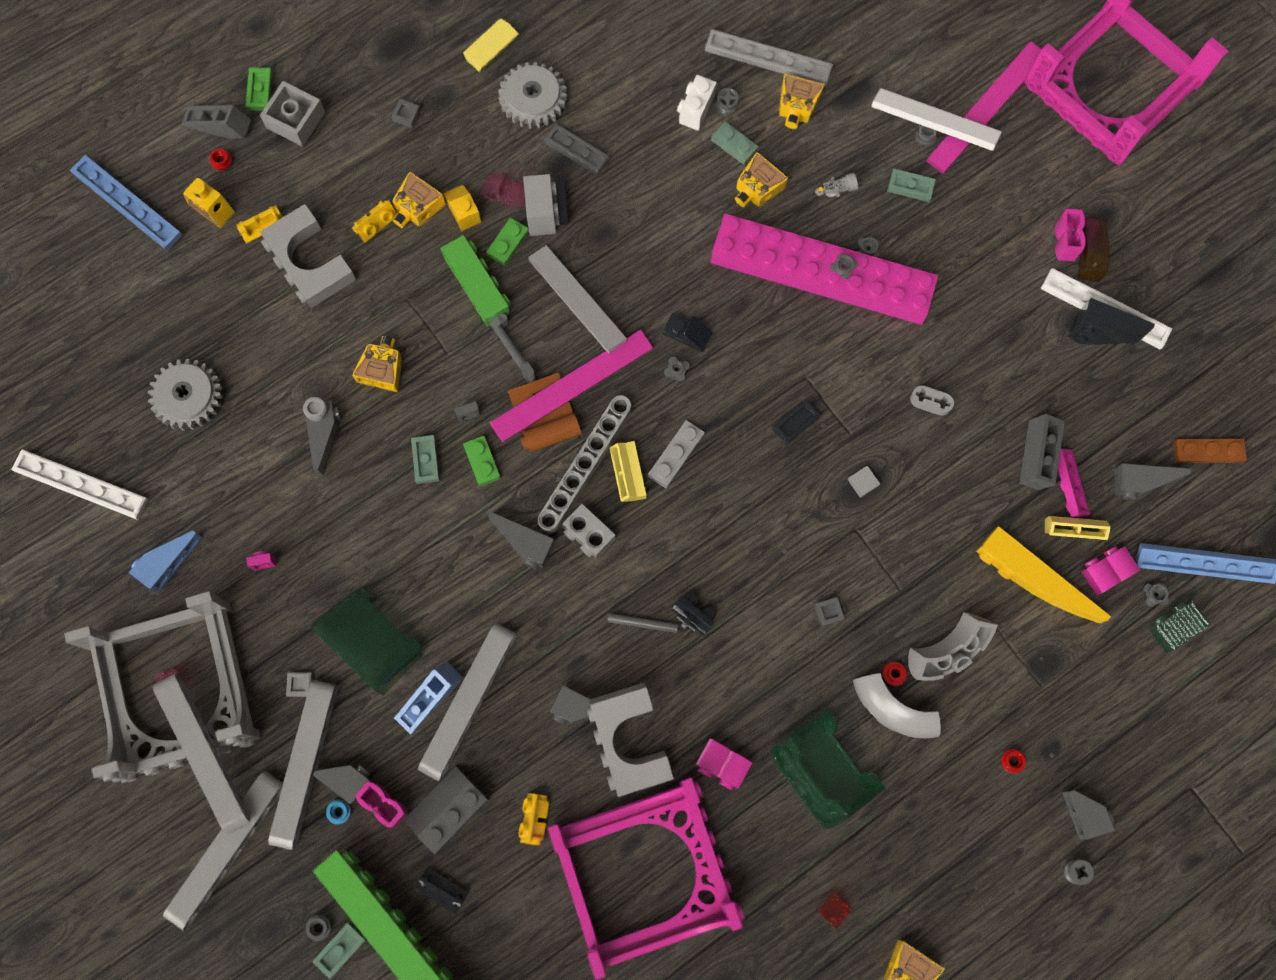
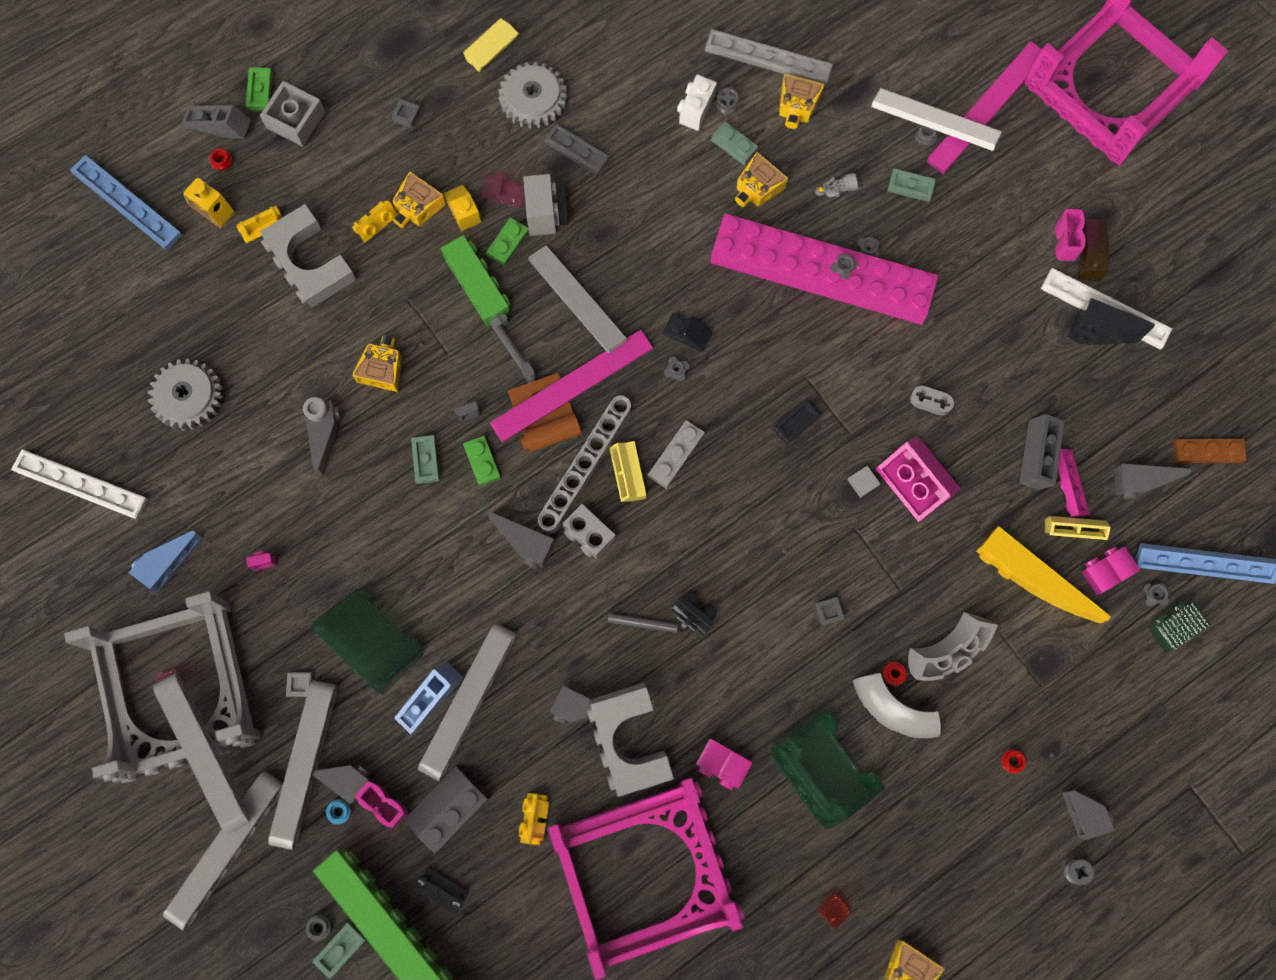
(918, 478): none -> dark pink slope

